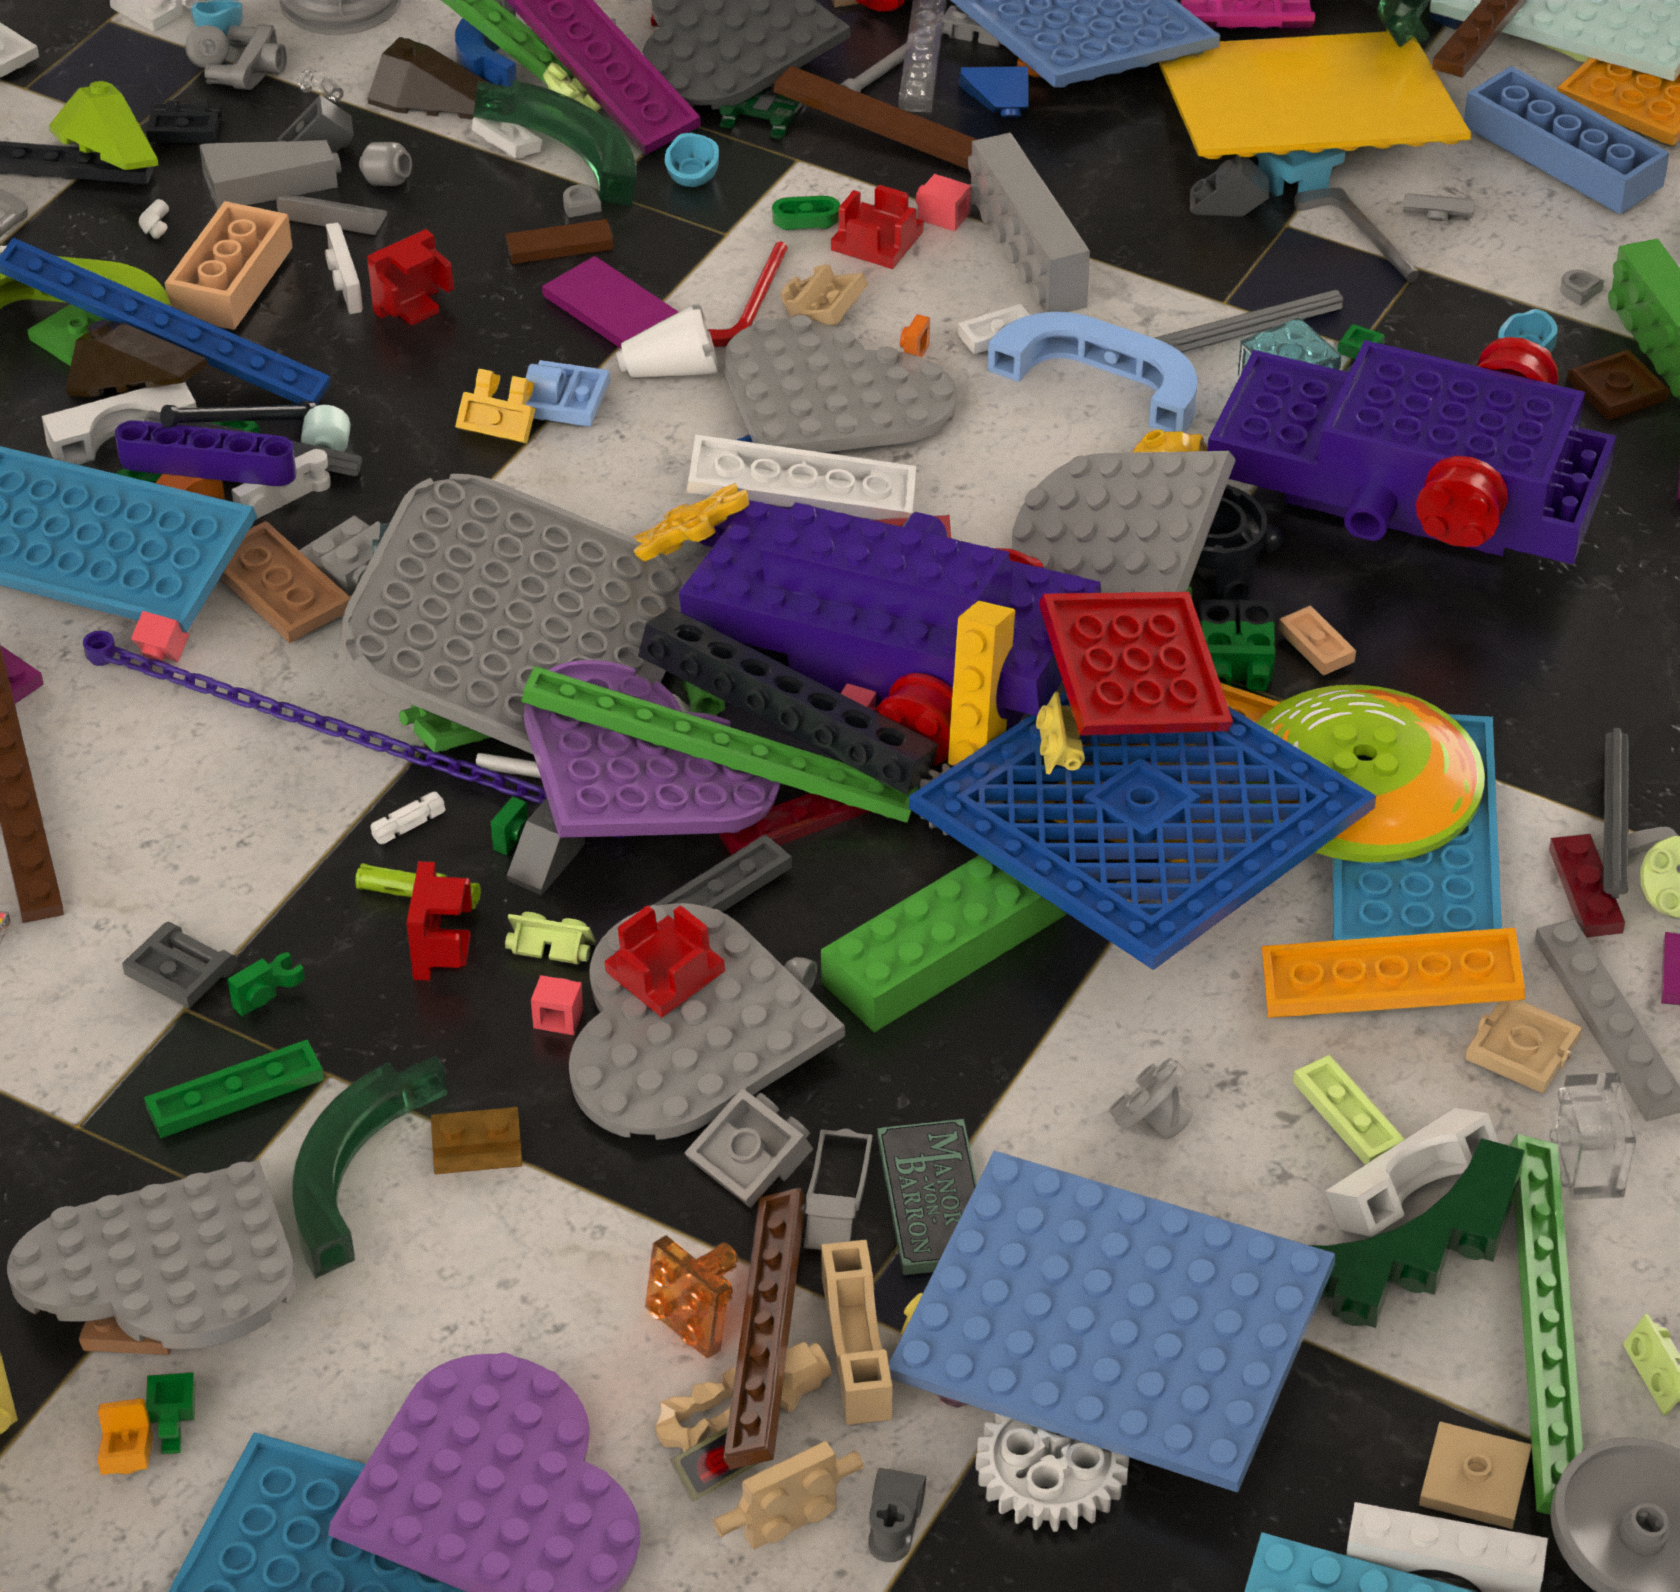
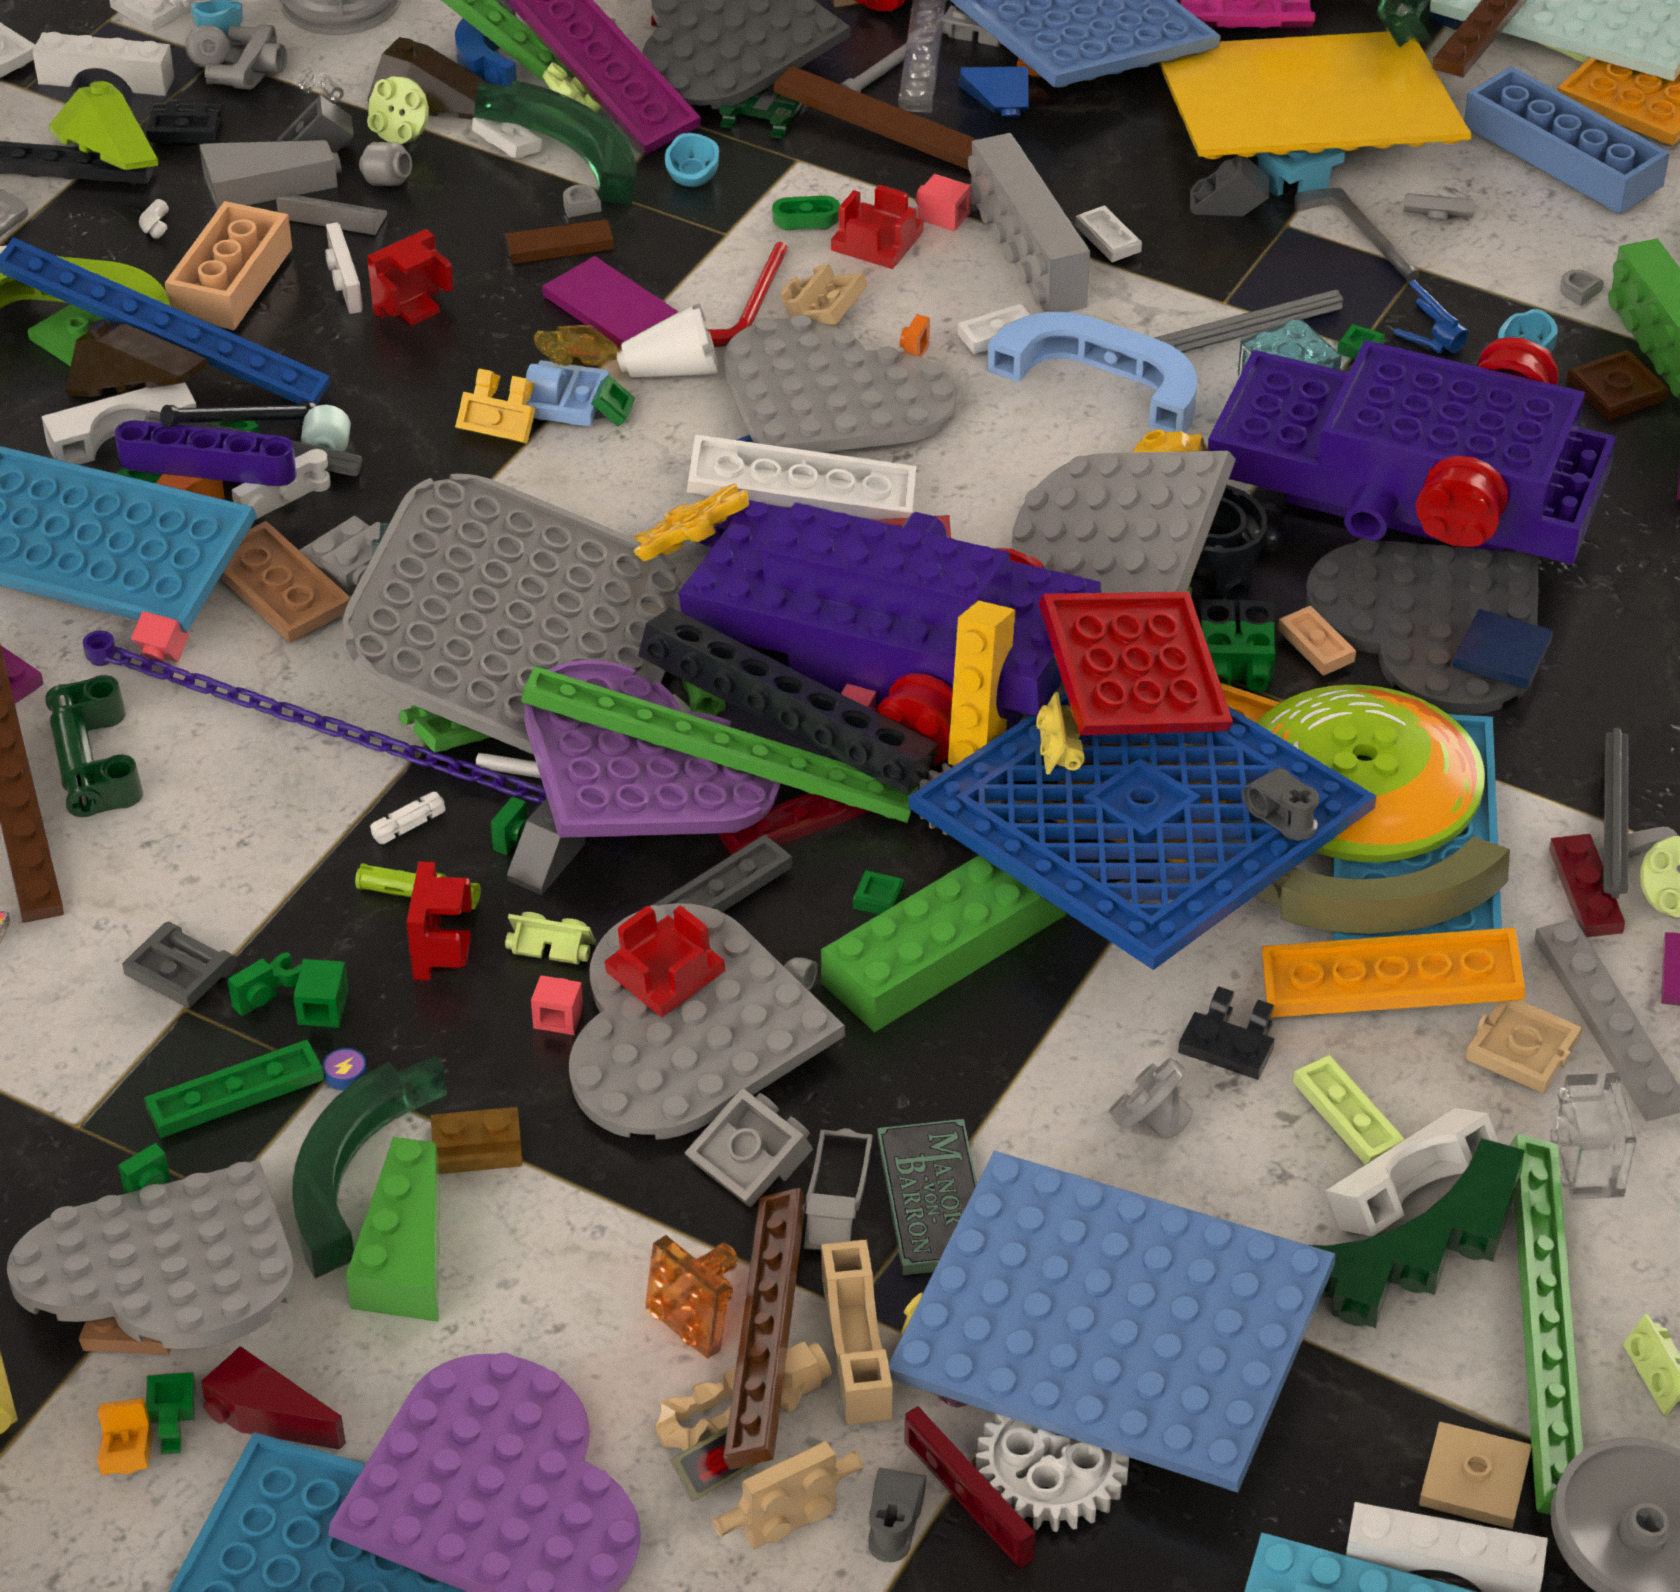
(104, 782): none -> dark green piece
(142, 65): none -> white arch
(144, 1169): none -> green plate
(263, 1401): none -> dark red slope
(321, 993): none -> green brick
(343, 1068): none -> tile
(399, 1241): none -> bright green wedge
(402, 95): none -> yellowish green plate
(575, 341): none -> clear yellow plate
(613, 400): none -> green tile
(878, 892): none -> green tile
(969, 1487): none -> dark red tile
(1108, 233): none -> white plate
(1226, 1044): none -> black plate
(1283, 803): none -> dark grey piece
(1393, 902): none -> olive arch
(1417, 607): none -> dark grey plate
(1446, 331): none -> blue plant
(1503, 649): none -> dark blue tile

